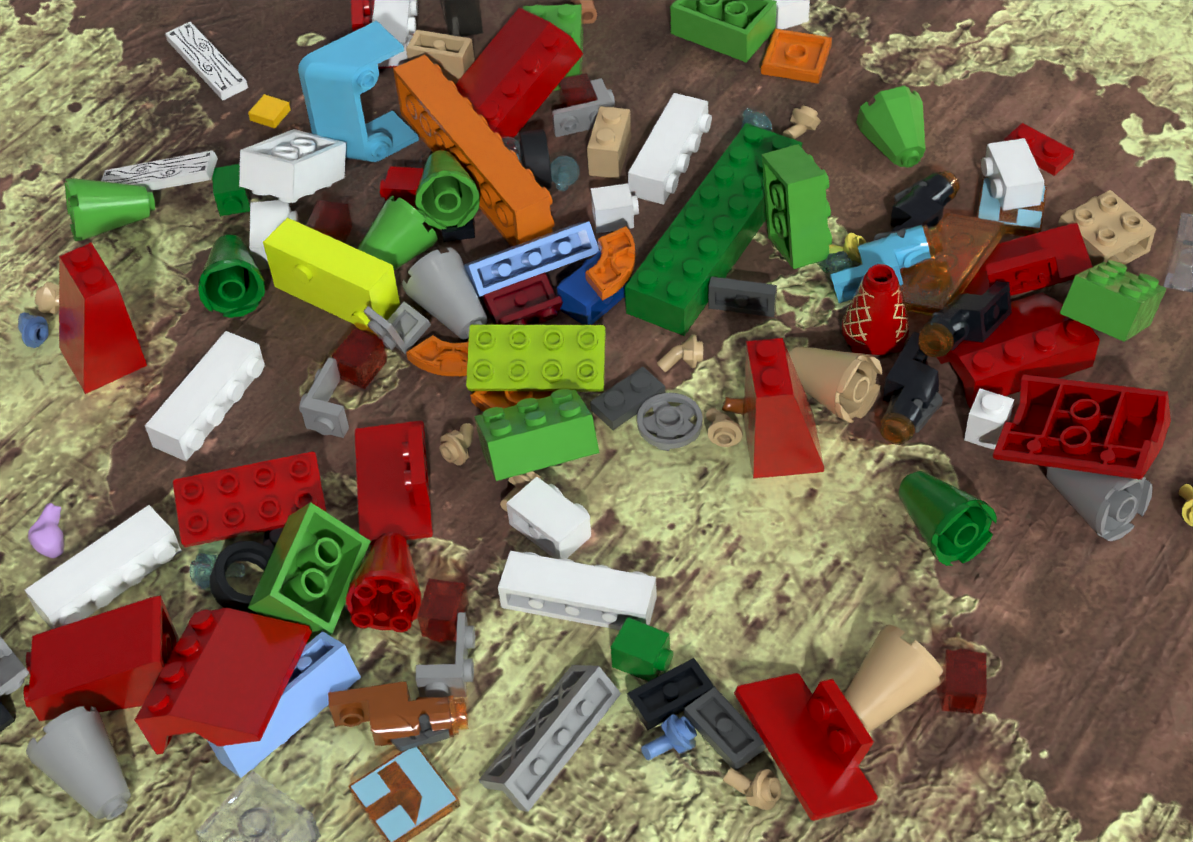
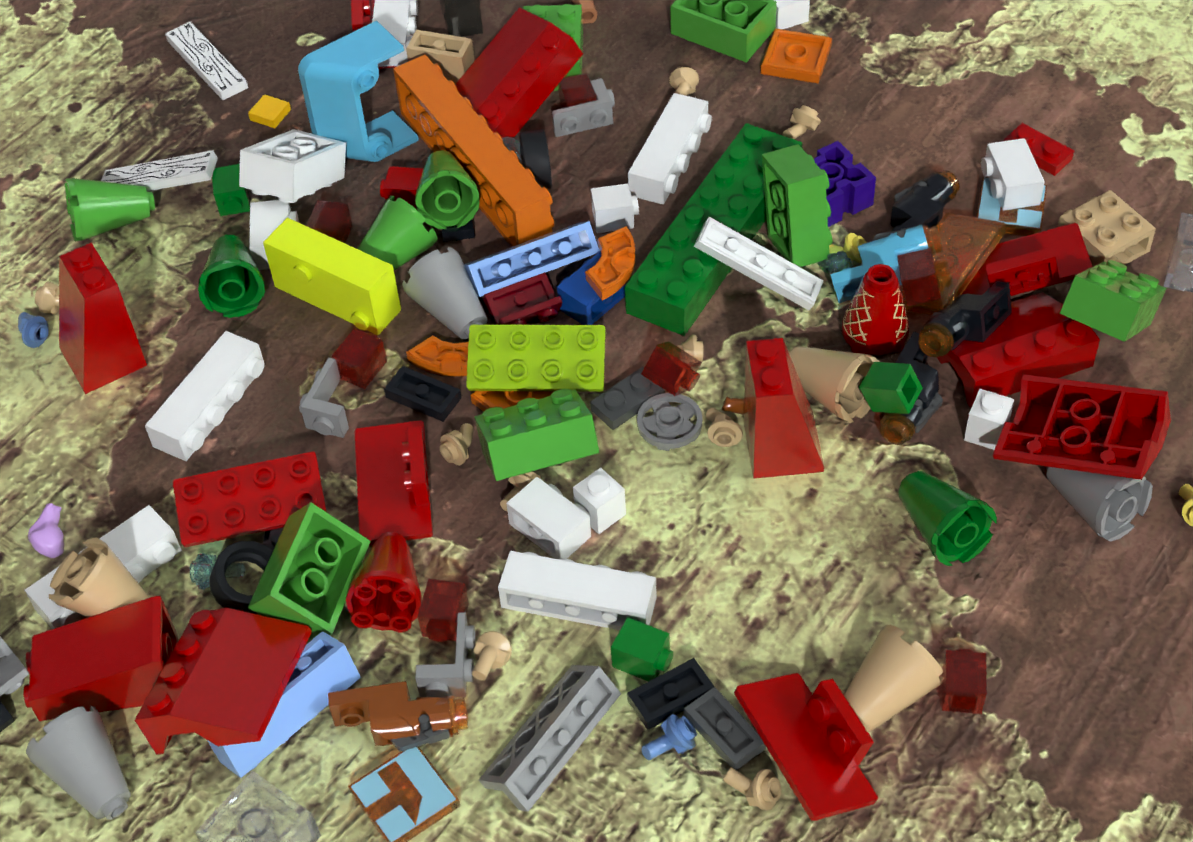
(94, 581): none -> tan cone
(400, 329): light grey bracket -> none
(422, 393): none -> black plate
(492, 652): none -> tan plate
(564, 172): clear light blue plate -> none
(601, 498): none -> white brick
(609, 142): tan brick -> none
(672, 369): none -> clear red brick
(684, 80): none -> tan plate
(742, 296): dark grey plate -> none
(757, 119): clear light blue plate -> none
(759, 263): none -> white tile
(850, 185): none -> dark purple brick
(891, 387): none -> green brick
(895, 125): bright green cone -> none
(919, 277): none -> clear red brick

